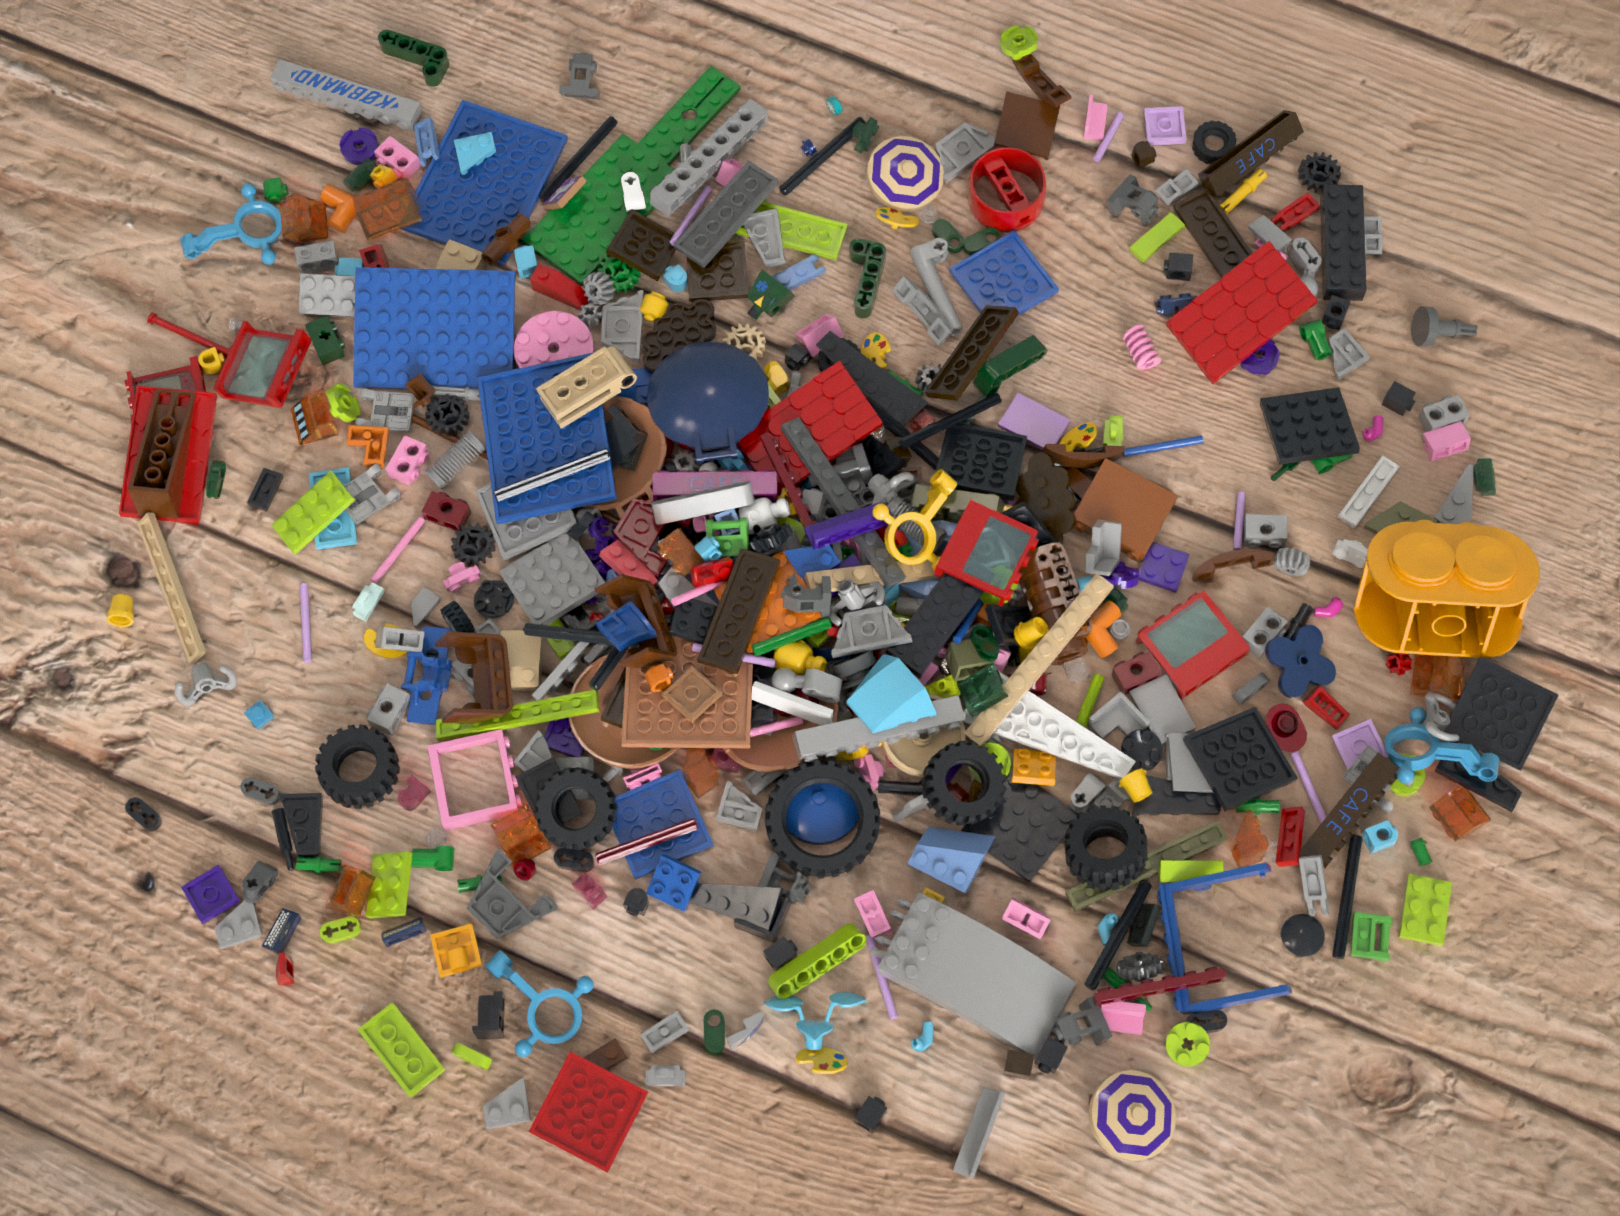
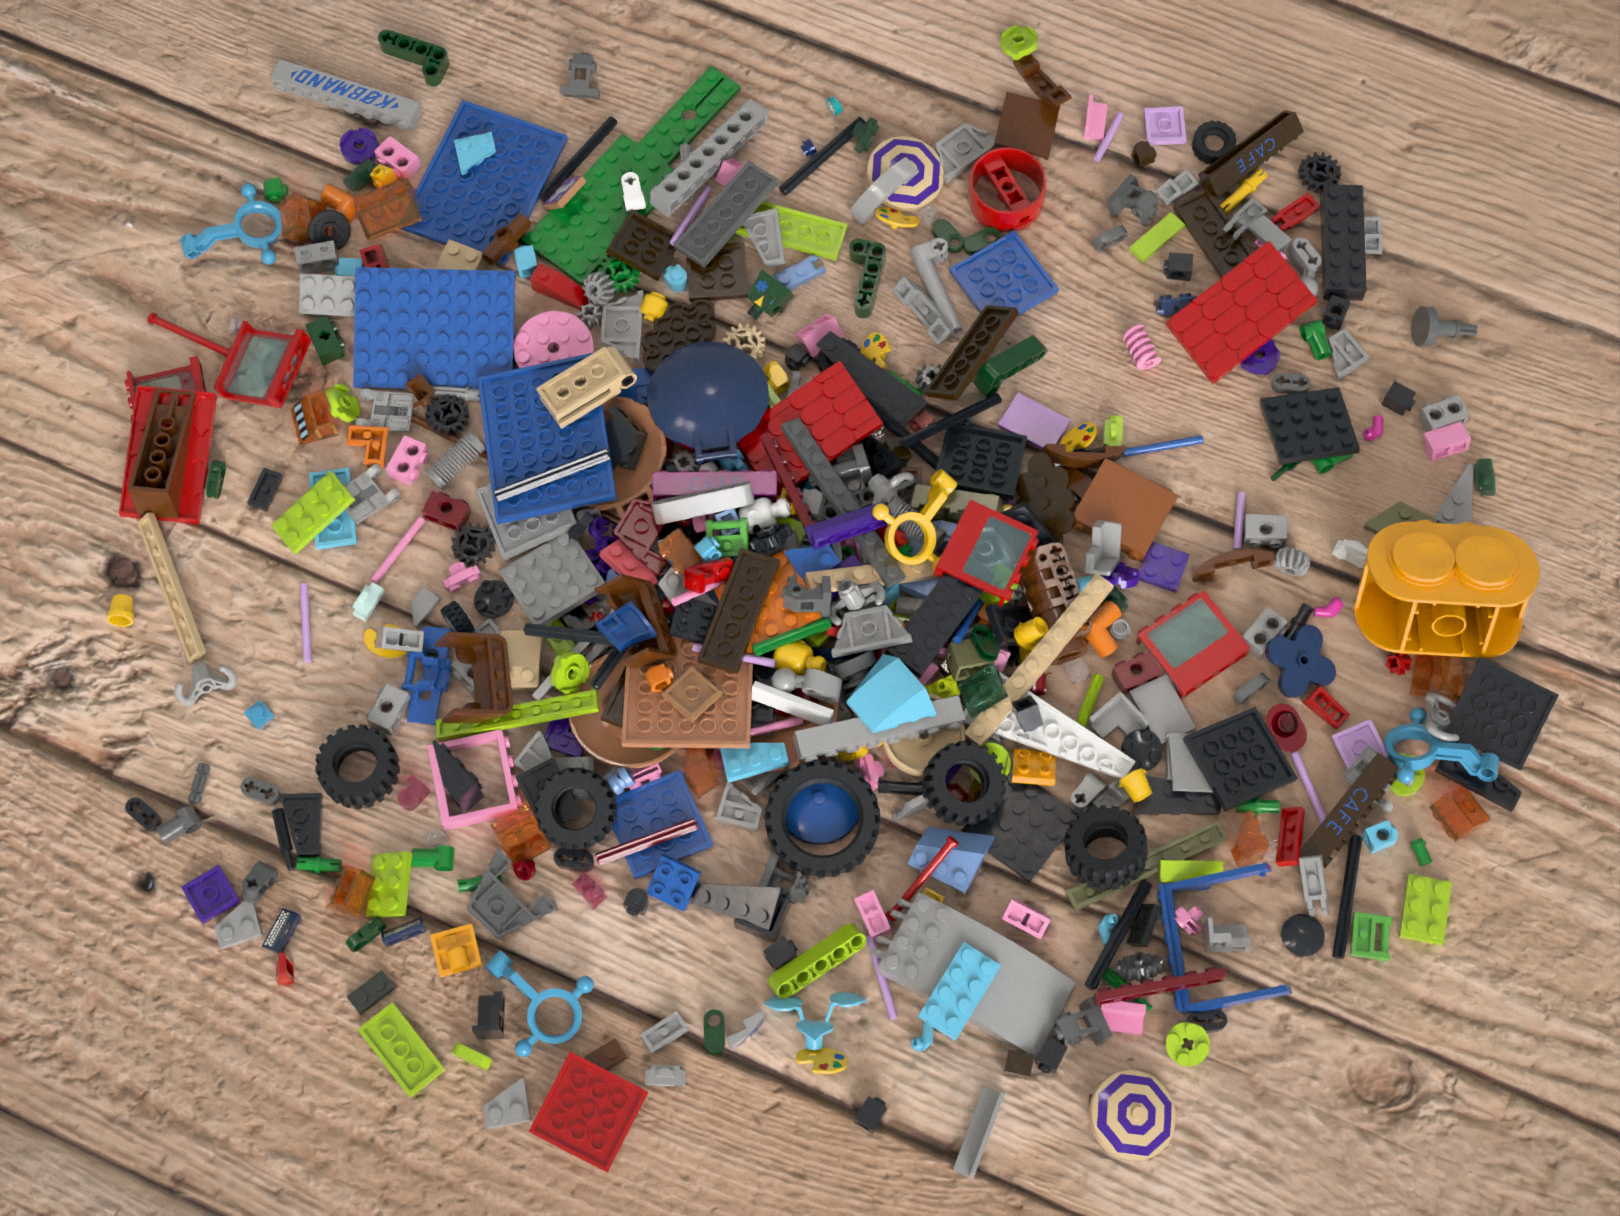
(184, 822): none -> dark grey piece
(199, 783): none -> dark grey axle
(211, 361): yellow plate -> none
(329, 218): none -> black wheel
(340, 924): lime beam -> none
(365, 934): none -> dark green piece
(371, 992): none -> pearl dark grey plate
(426, 140): medium blue hinge -> none
(459, 783): none -> black slope
(561, 668): none -> lime plate
(621, 780): none -> medium blue wheel
(694, 580): none -> red plate
(757, 759): none -> medium azure wing
(882, 188): none -> light grey slope
(951, 842): none -> red bar
(959, 991): none -> medium azure plate
(1027, 714): none -> brick
(1109, 238): none -> dark grey beam
(1189, 919): none -> bright pink piece
(1225, 937): none -> light grey panel
(1245, 216): none -> light grey hinge
(1290, 383): none -> dark grey beam
(1368, 492): white tile -> none

